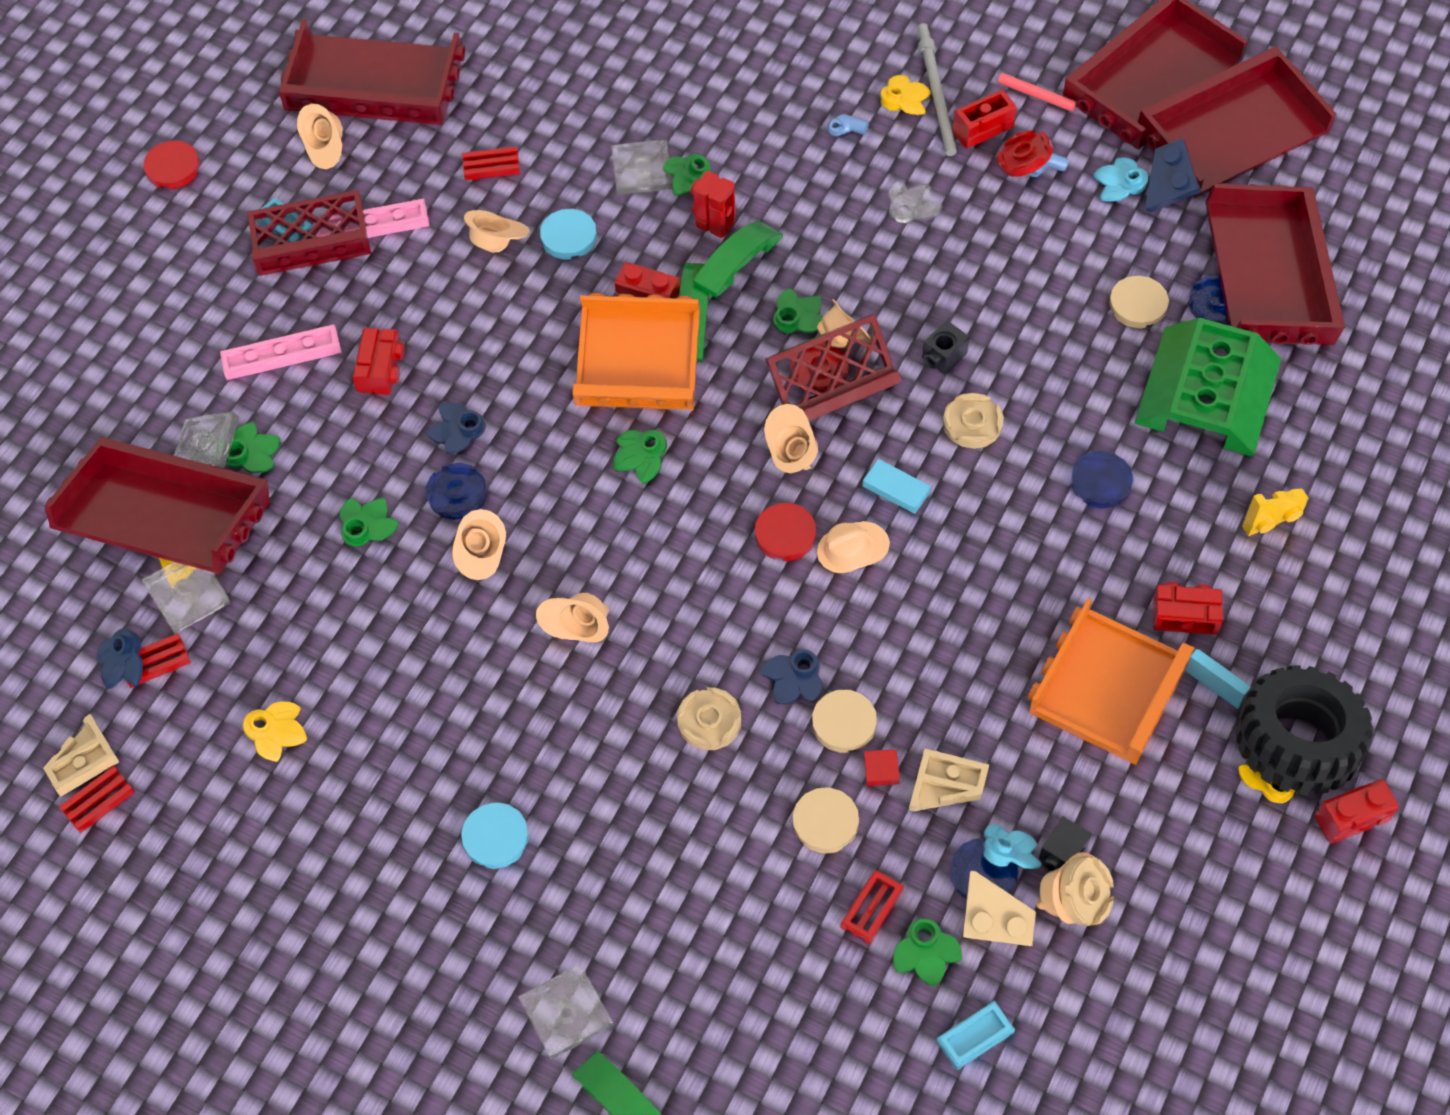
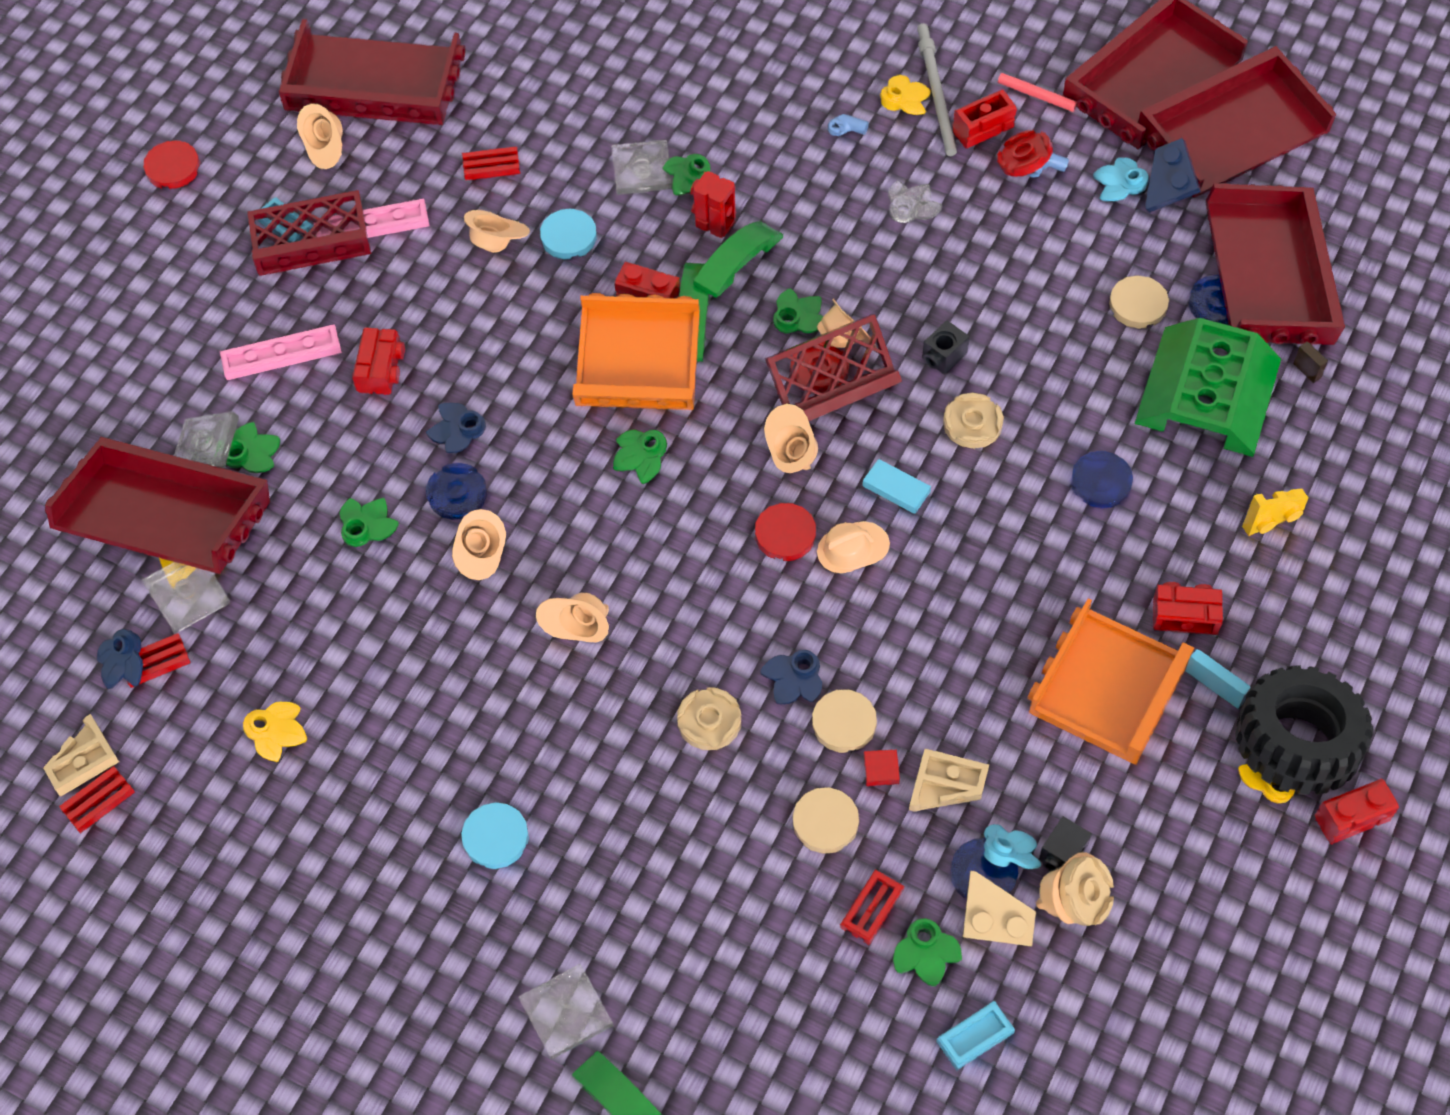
(1310, 362): none -> dark brown tile

